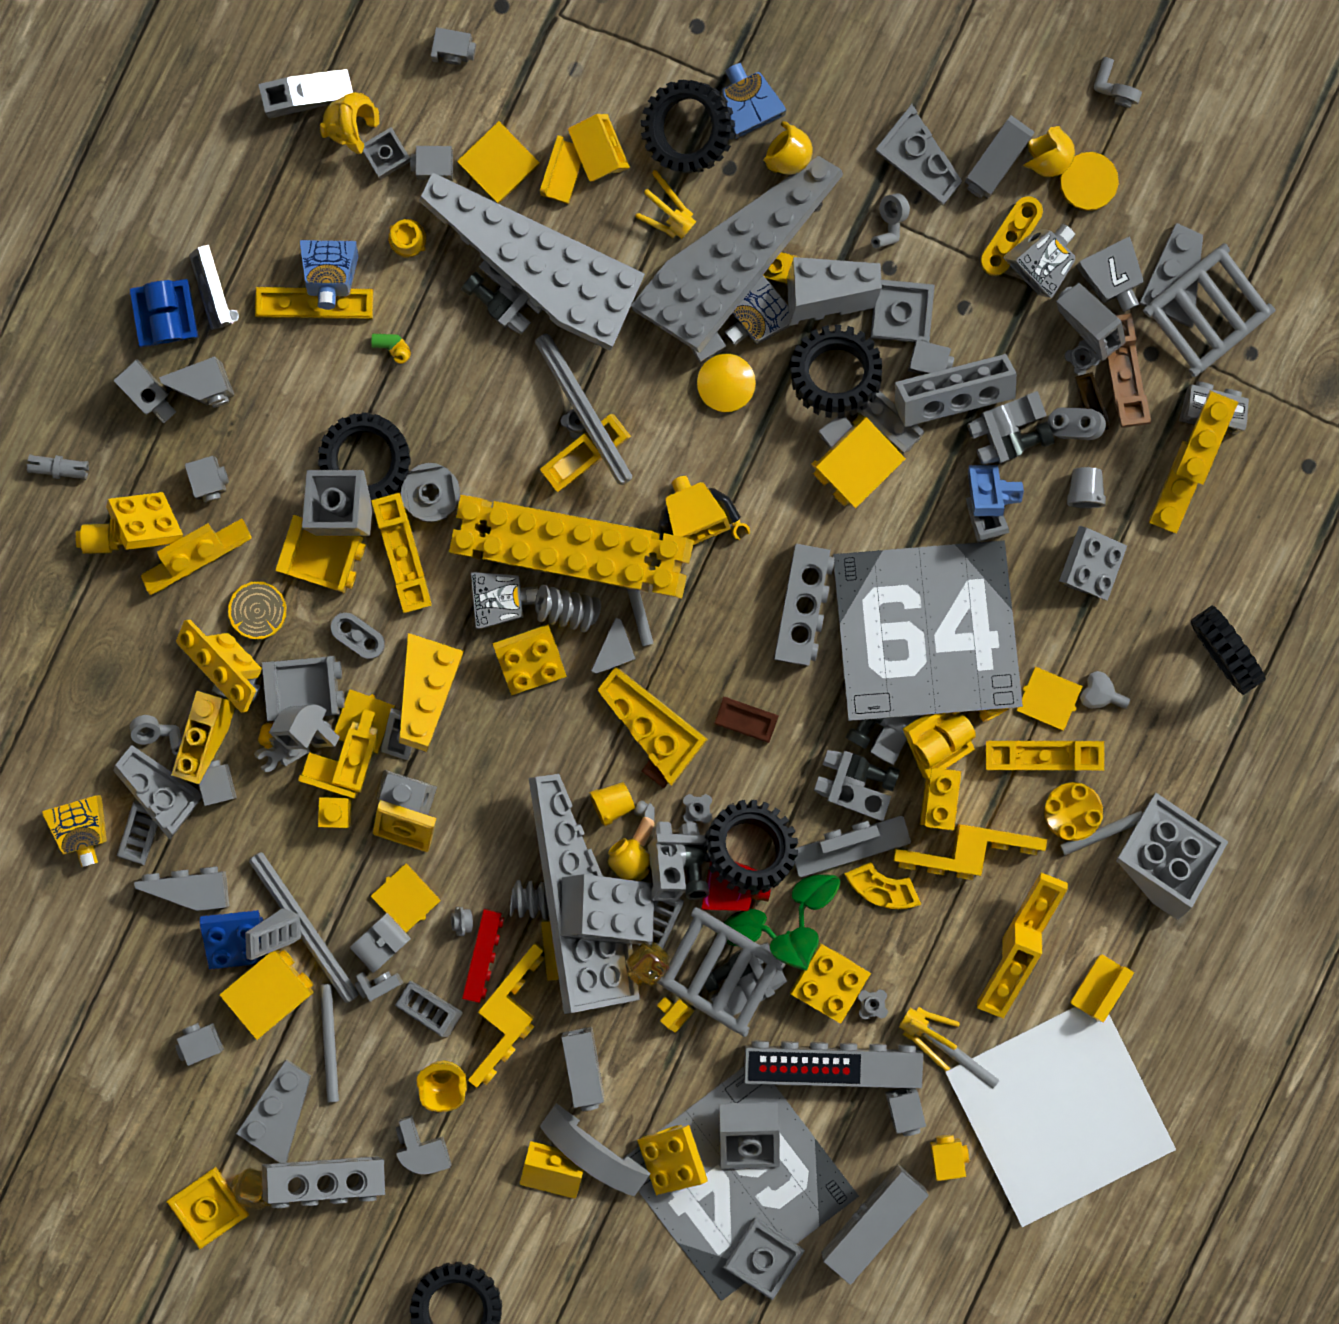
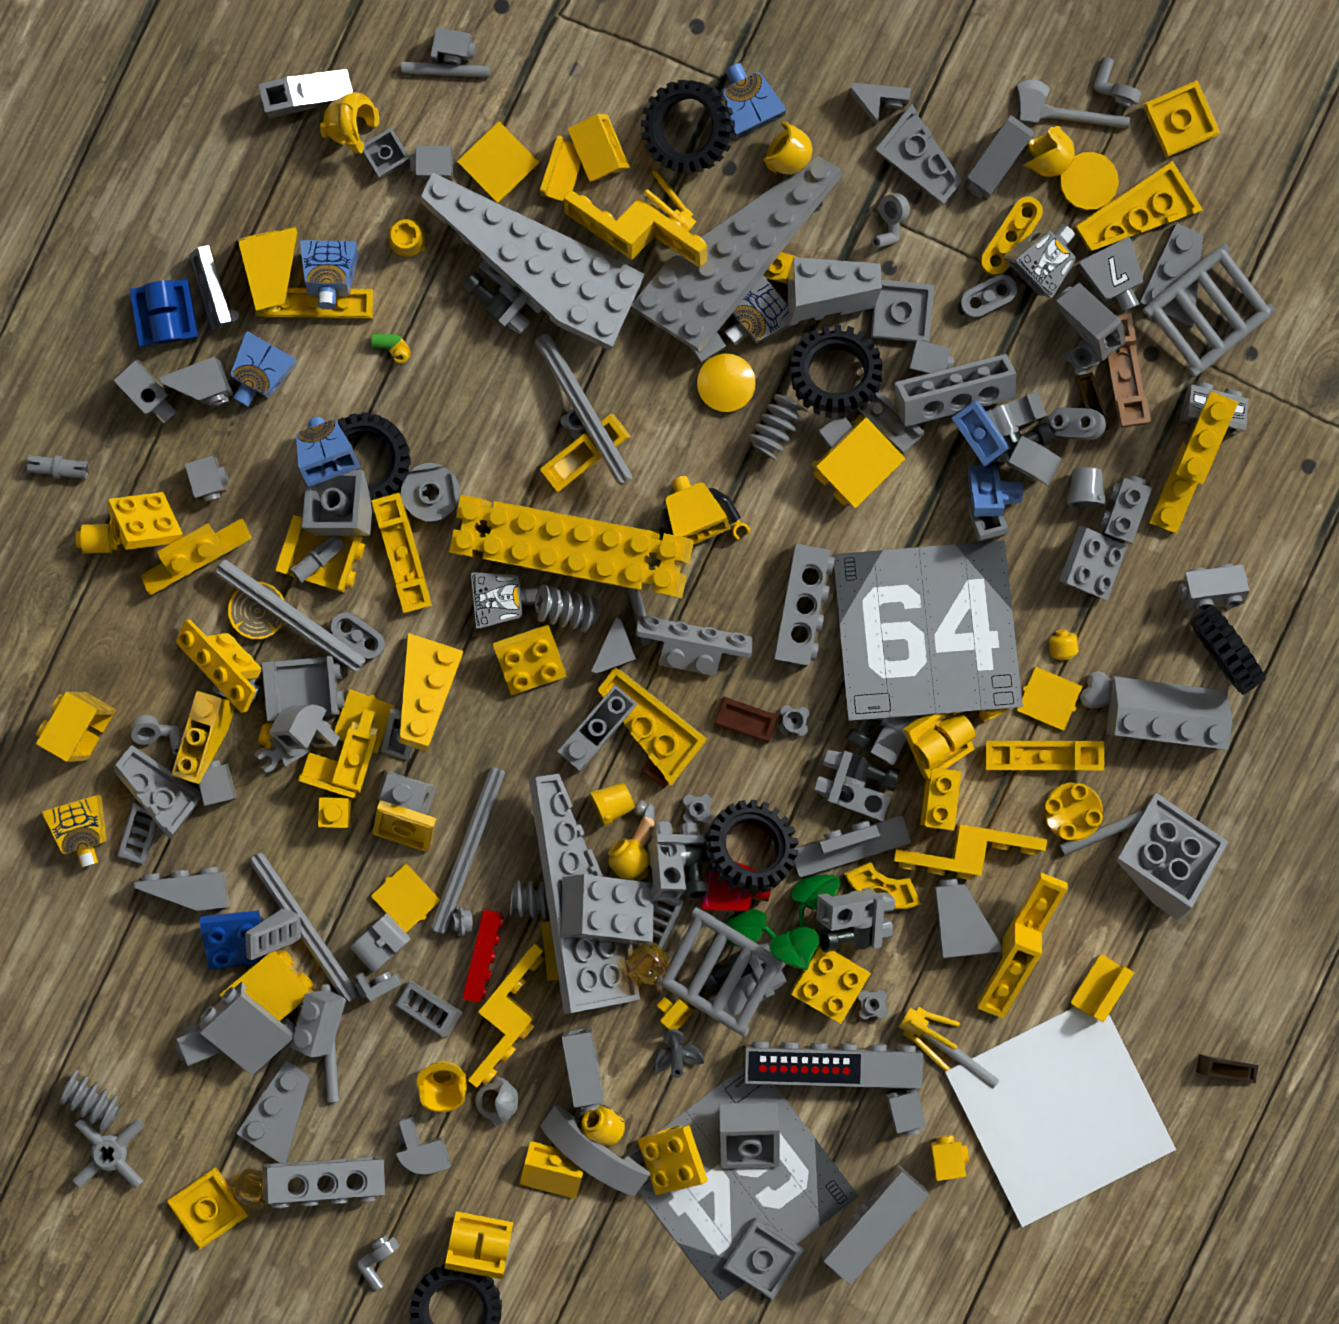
(67, 729): none -> yellow piece
(91, 1101): none -> light grey piece
(119, 1154): none -> light grey bar
(245, 1029): none -> light grey panel
(259, 368): none -> medium blue torso
(268, 266): none -> yellow slope
(290, 615): none -> light grey axle
(317, 558): none -> light grey axle
(318, 1023): none -> light grey brick
(324, 451): none -> medium blue torso
(381, 1249): none -> light grey plate
(445, 69): none -> light grey bar
(467, 850): none -> light grey axle
(479, 1245): none -> yellow plate
(505, 1103): none -> light grey piece
(597, 728): none -> light grey slope
(603, 1126): none -> yellow head
(635, 228): none -> yellow bracket
(674, 1056): none -> dark grey plant
(692, 646): none -> light grey bracket
(776, 425): none -> light grey piece
(798, 727): none -> light grey plate
(859, 913): none -> light grey hips
(871, 95): none -> light grey slope
(961, 922): none -> light grey slope
(981, 433): none -> medium blue plate
(988, 296): none -> light grey plate
(1032, 108): none -> light grey piece
(1034, 461): none -> light grey brick
(1063, 645): none -> yellow piece
(1126, 510): none -> light grey brick
(1146, 205): none -> yellow wing
(1169, 713): none -> light grey slope
(1181, 119): none -> yellow plate
(1215, 587): none -> light grey brick
(1227, 1069): none -> dark brown piece

